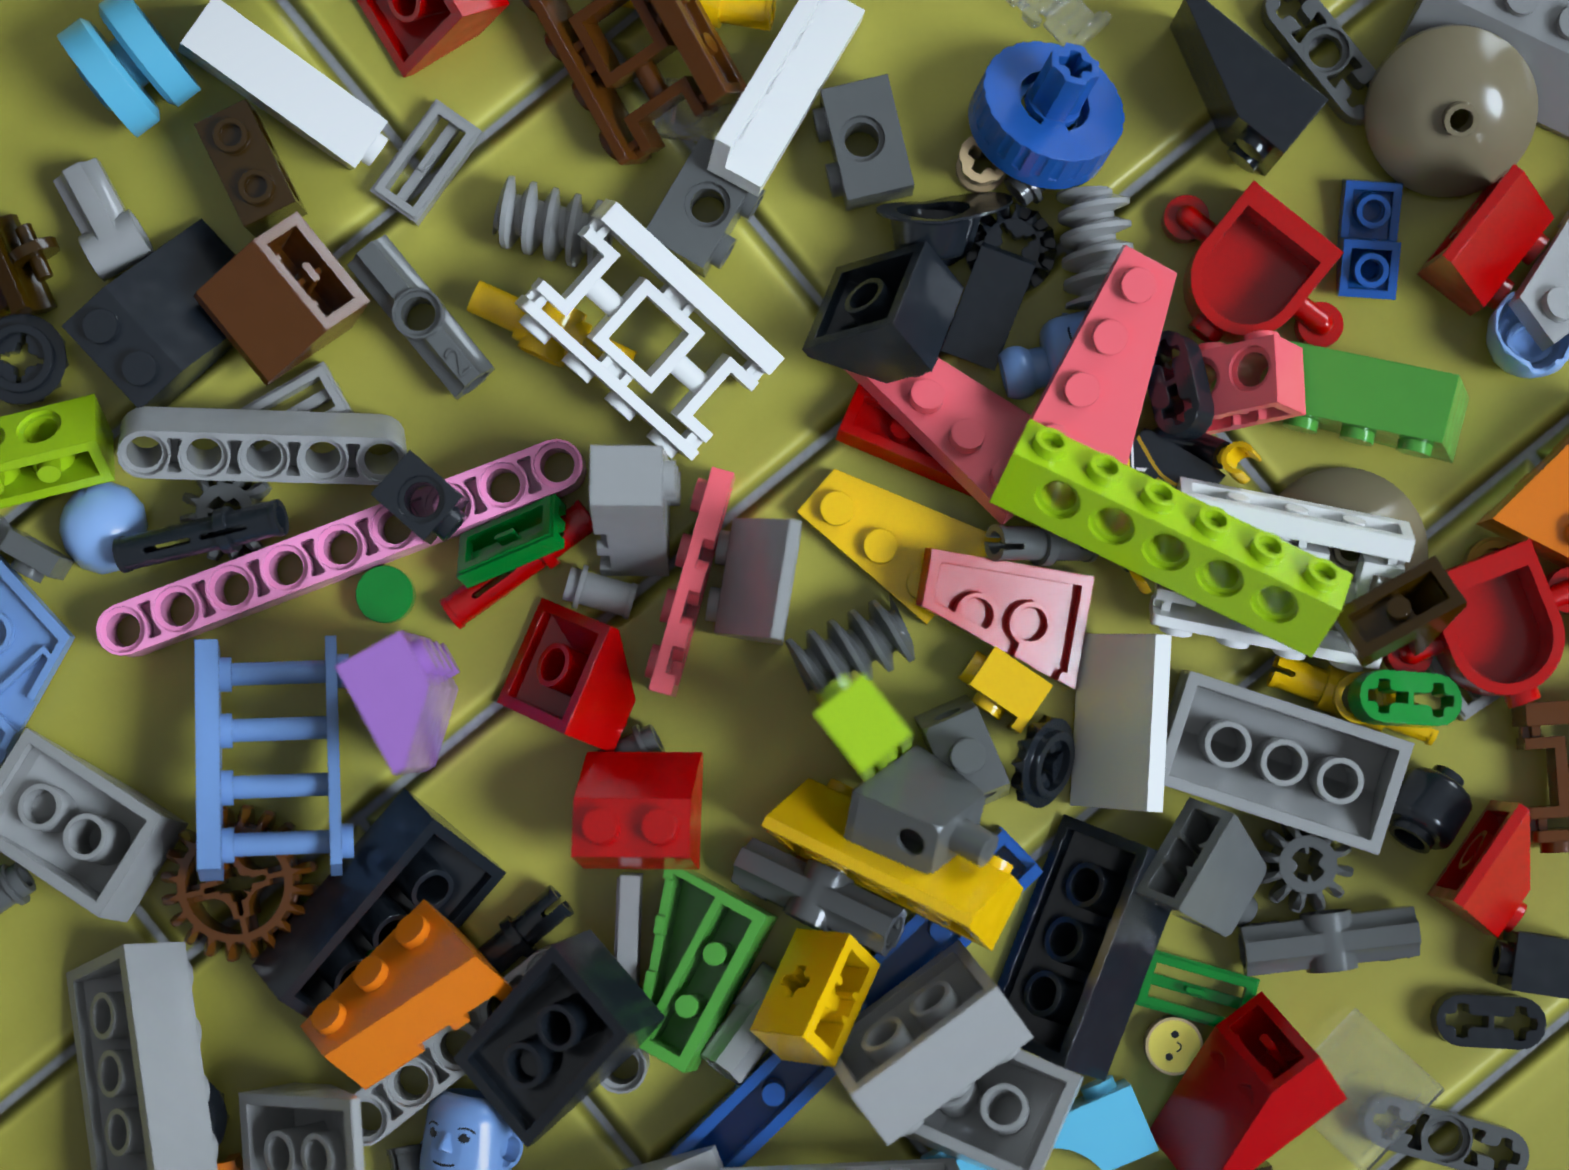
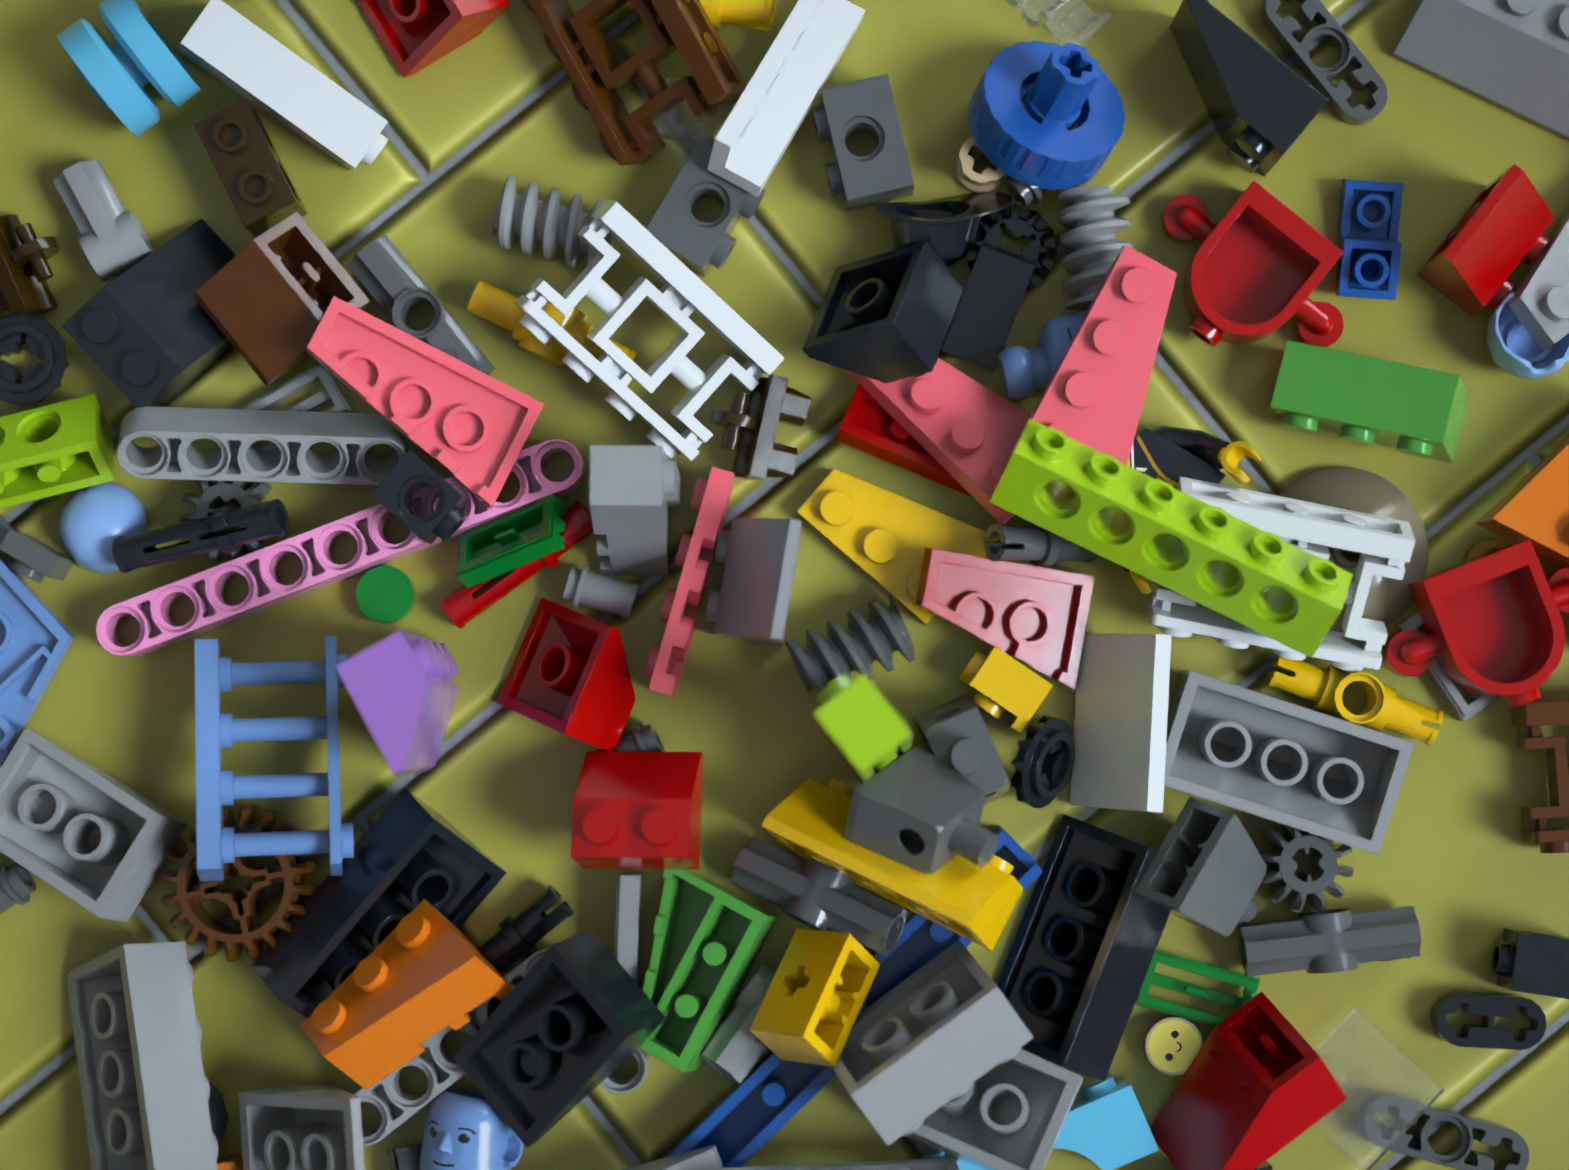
(436, 401): none -> coral wing
(447, 172): light grey tile -> none
(753, 427): none -> dark brown hips
(1185, 382): black beam -> none
(1239, 395): coral brick -> none
(1401, 612): dark brown slope -> none
(1404, 711): green beam -> none
(1421, 89): dark tan dish -> none
(1429, 808): black head -> none
(1490, 870): red slope -> none

